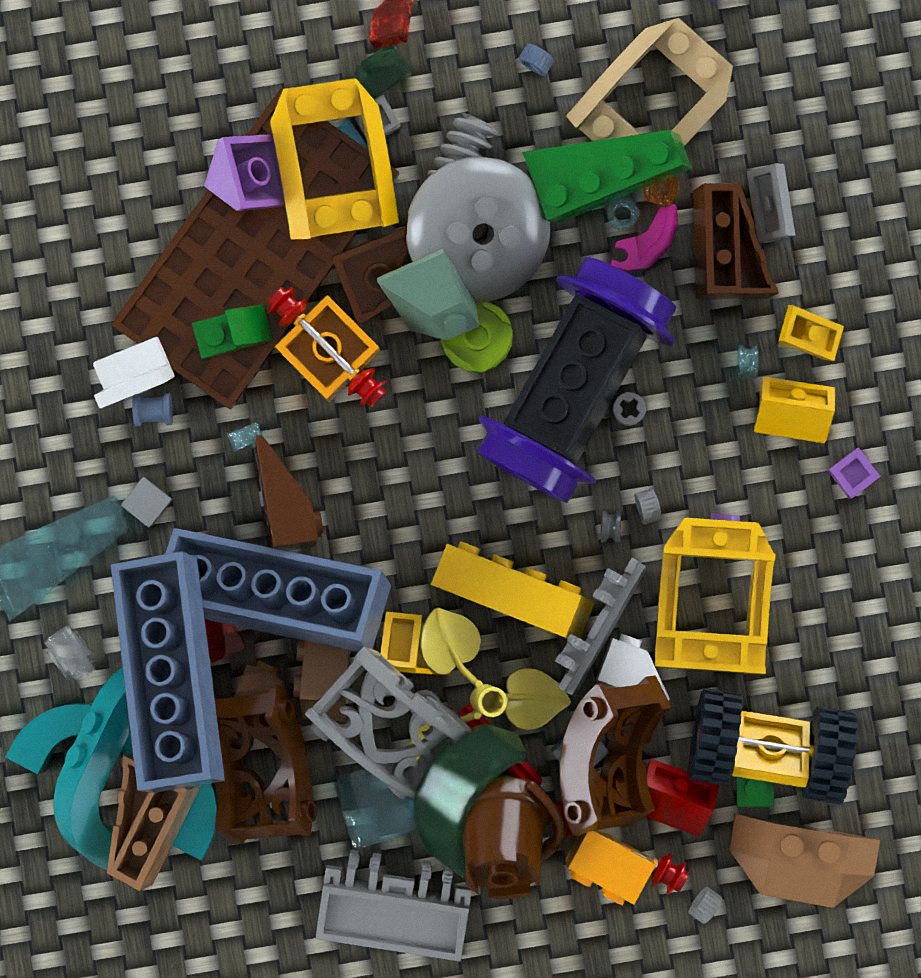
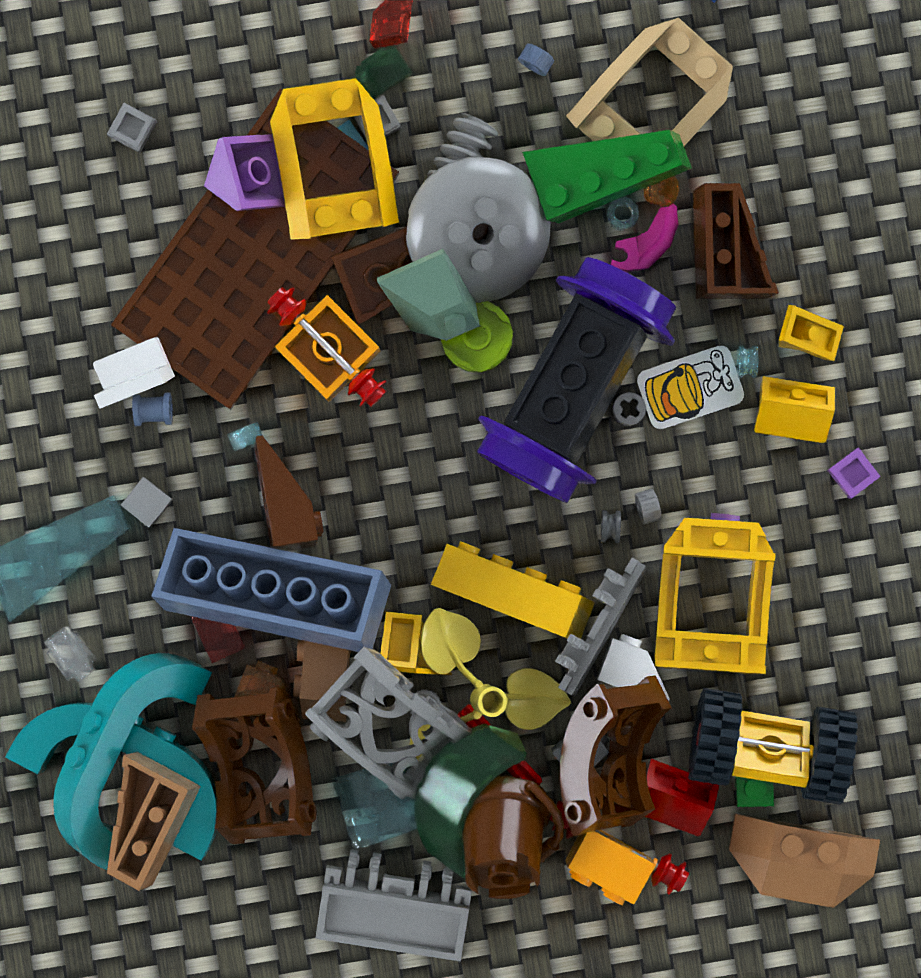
(132, 127): none -> light grey tile
(167, 672): sand blue brick -> none
(232, 331): green slope -> none
(690, 387): none -> sticker
(705, 905): light grey axle -> none
(770, 203): light grey plate -> none

